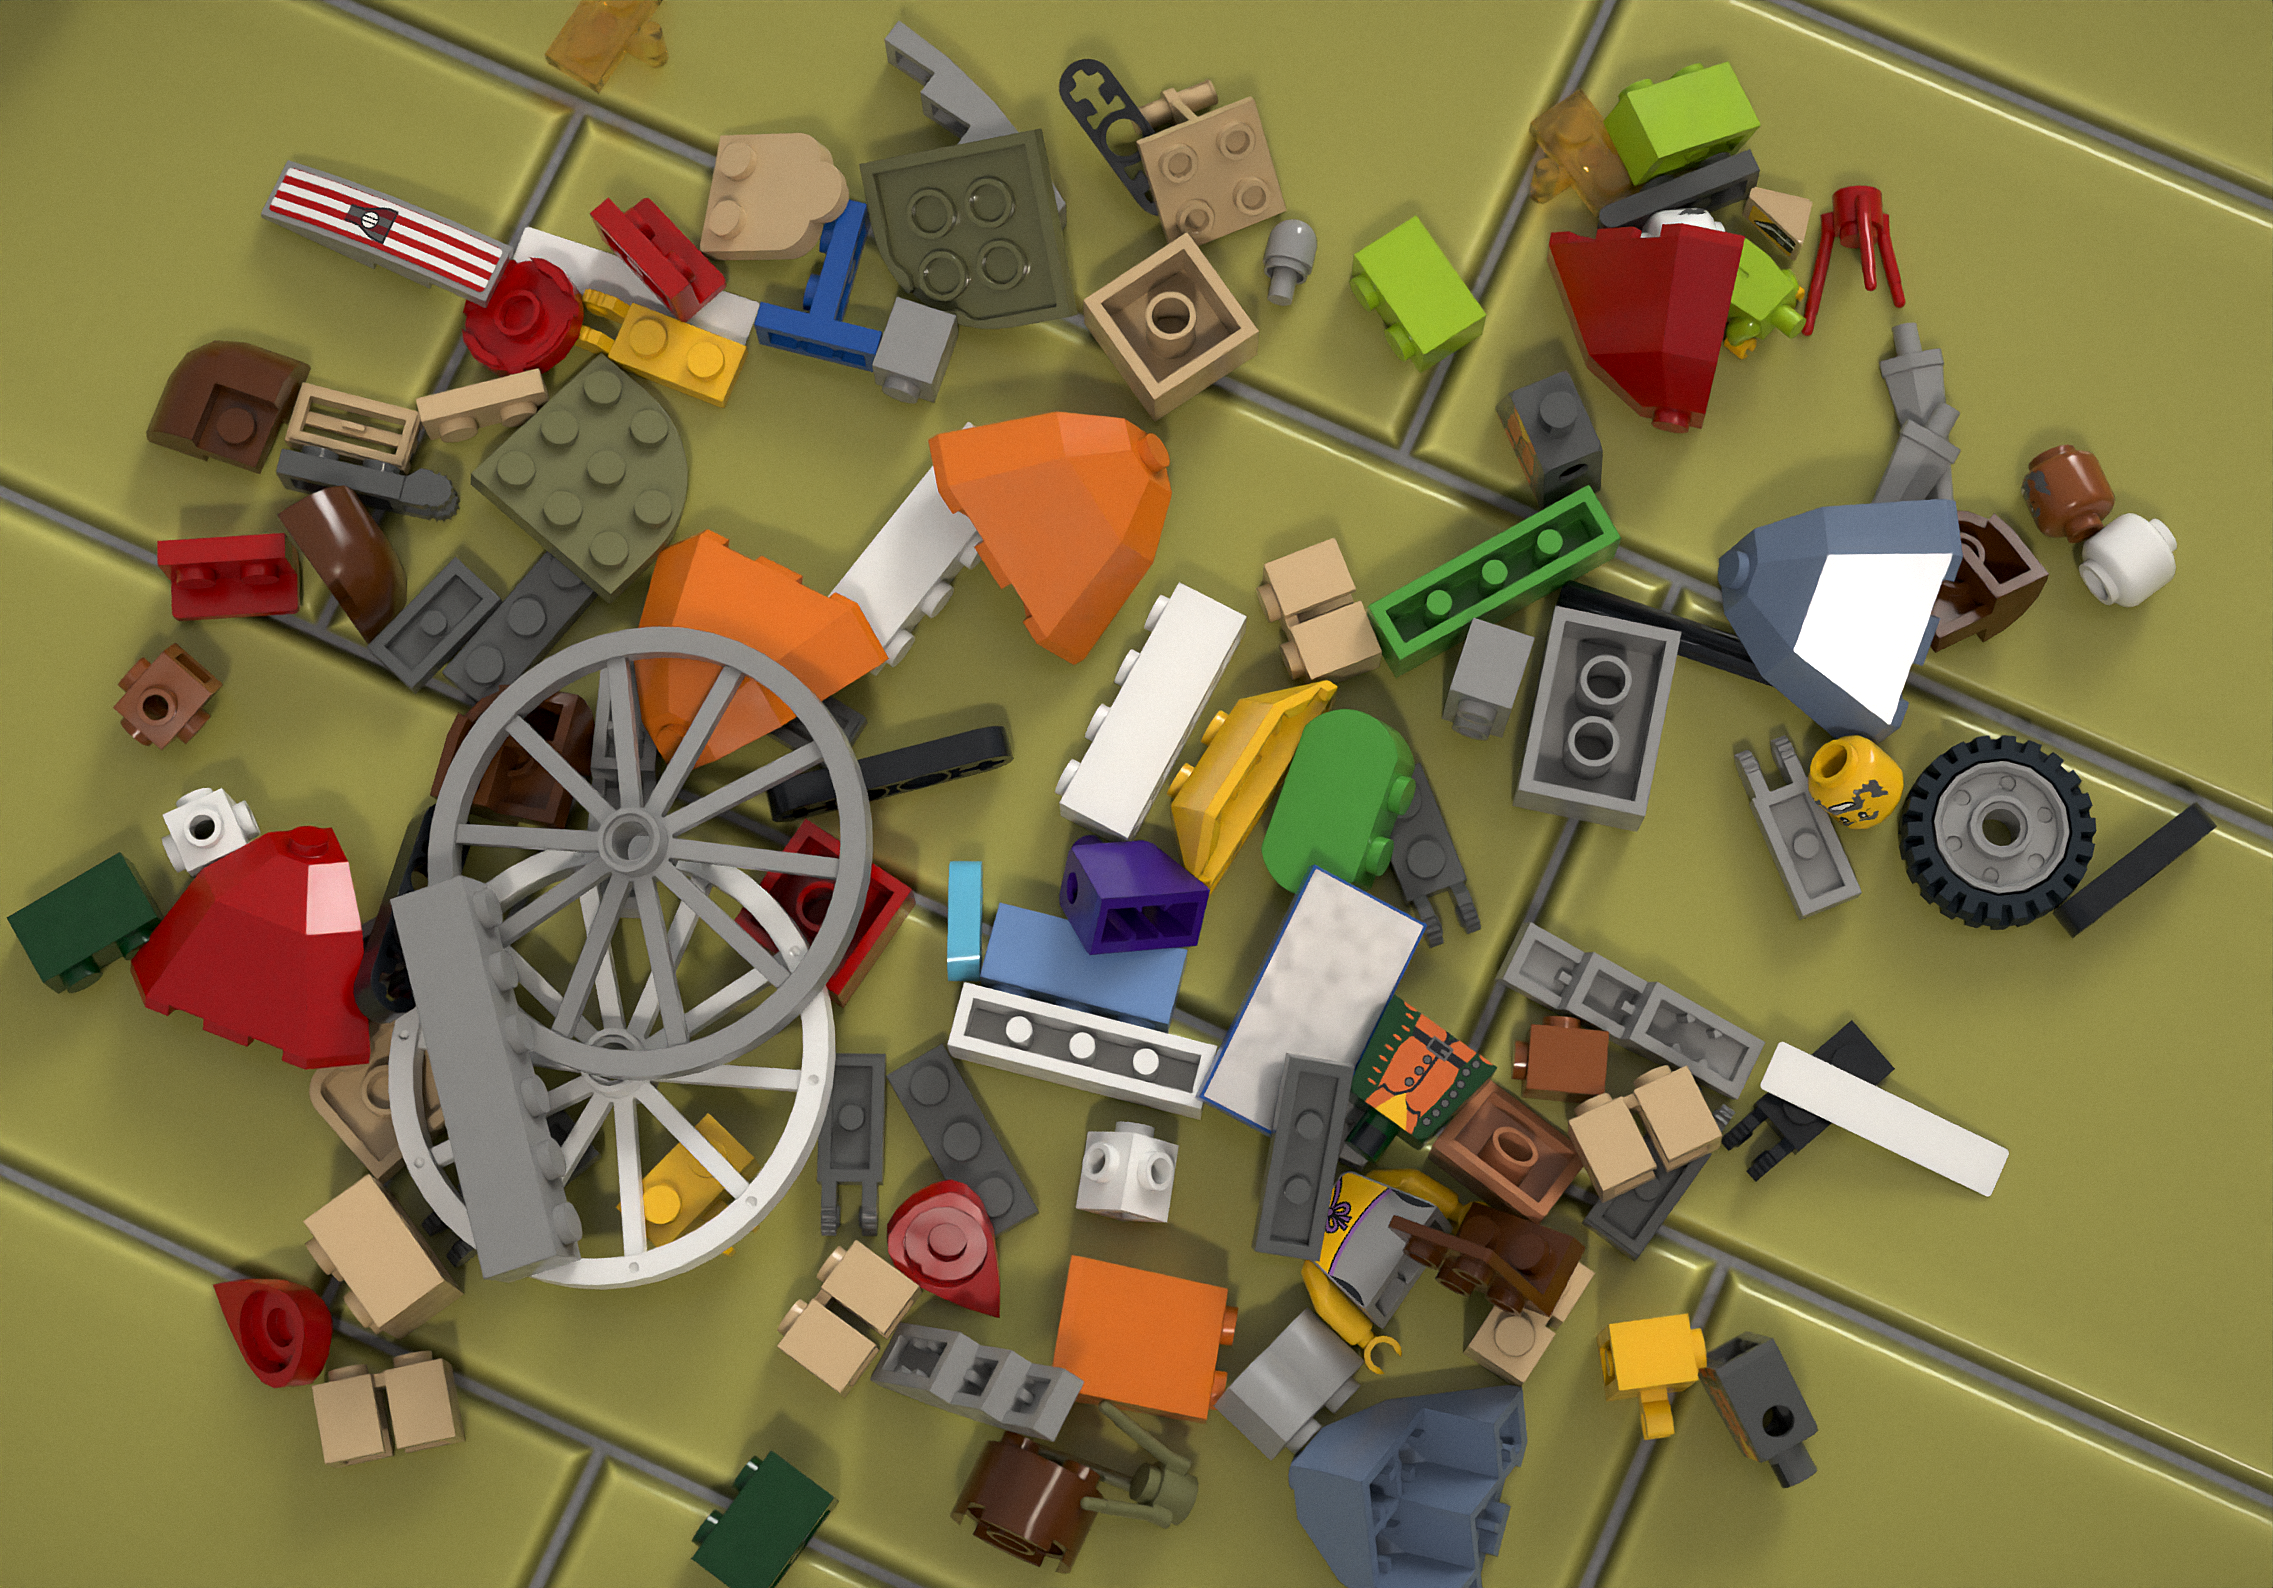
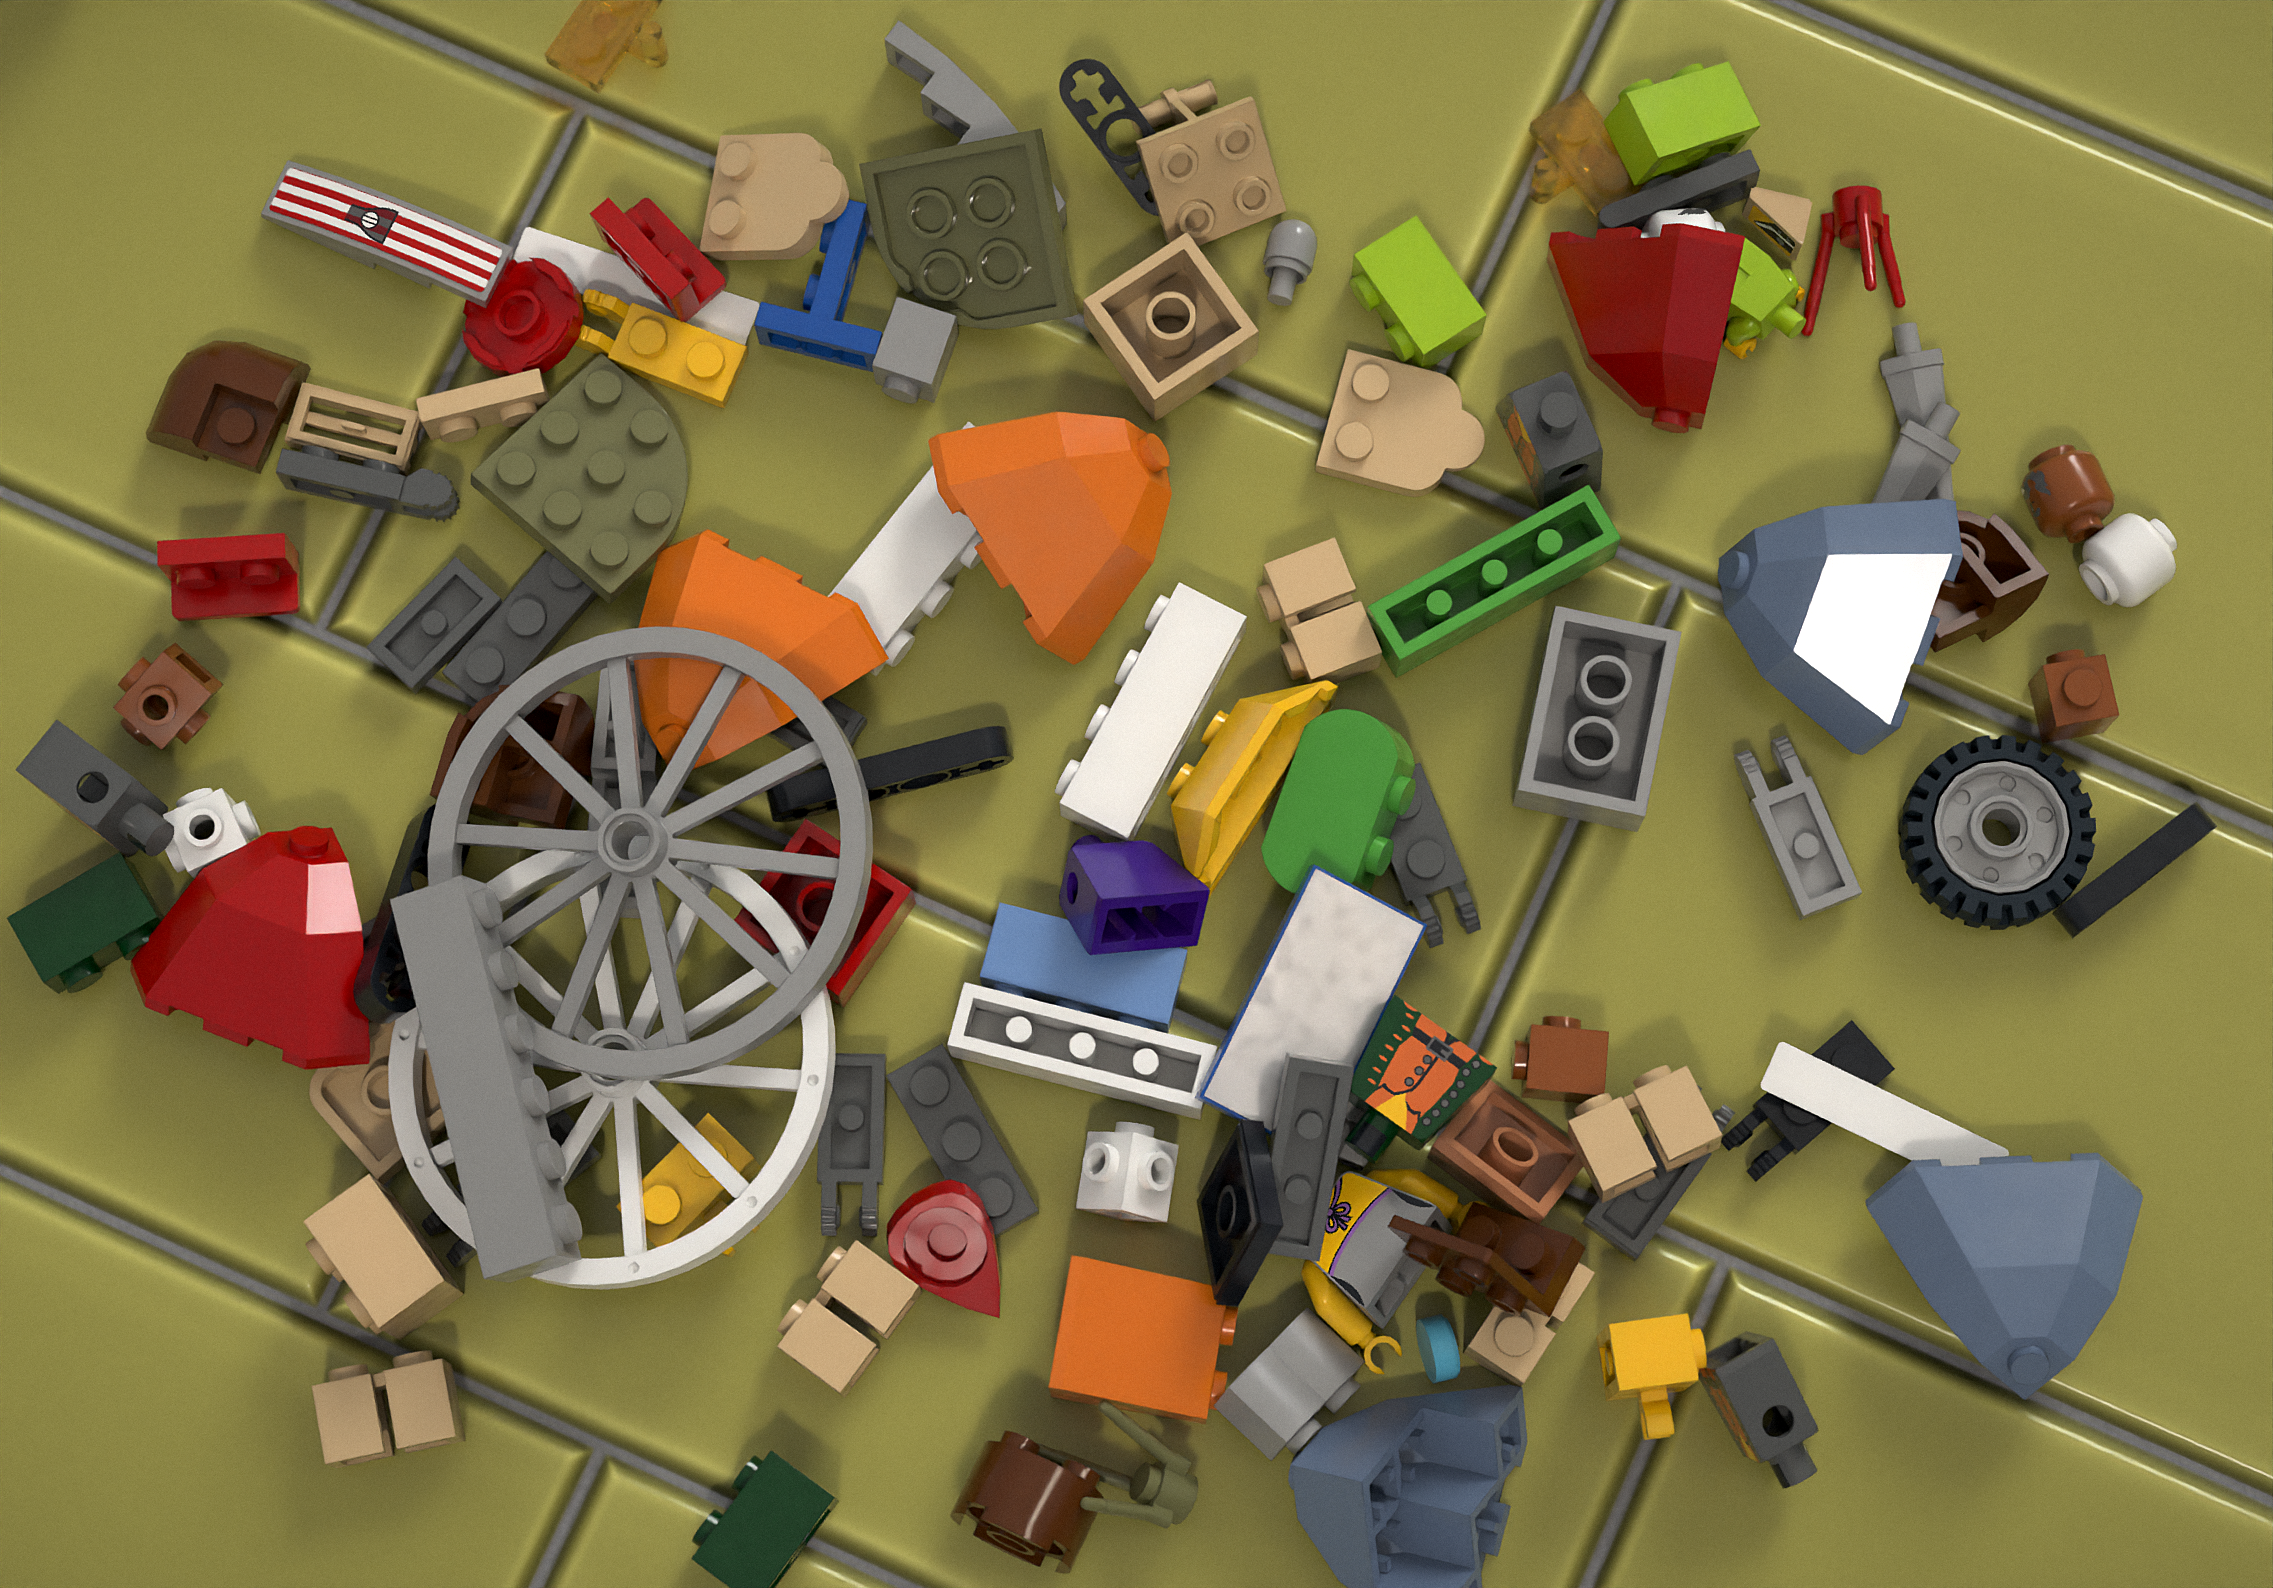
(109, 799): none -> dark grey torso
(278, 1328): red piece -> none
(350, 556): reddish brown brick -> none
(965, 920): medium azure beam -> none
(977, 1380): light grey slope -> none
(1239, 1213): none -> black tile
(1397, 427): none -> tan plate
(1438, 1348): none -> medium azure tile
(1486, 680): light grey brick -> none
(1635, 1012): light grey slope -> none
(1696, 641): black axle -> none
(1855, 782): yellow head -> none
(2013, 1253): none -> sand blue brick
(2073, 696): none -> dark orange brick

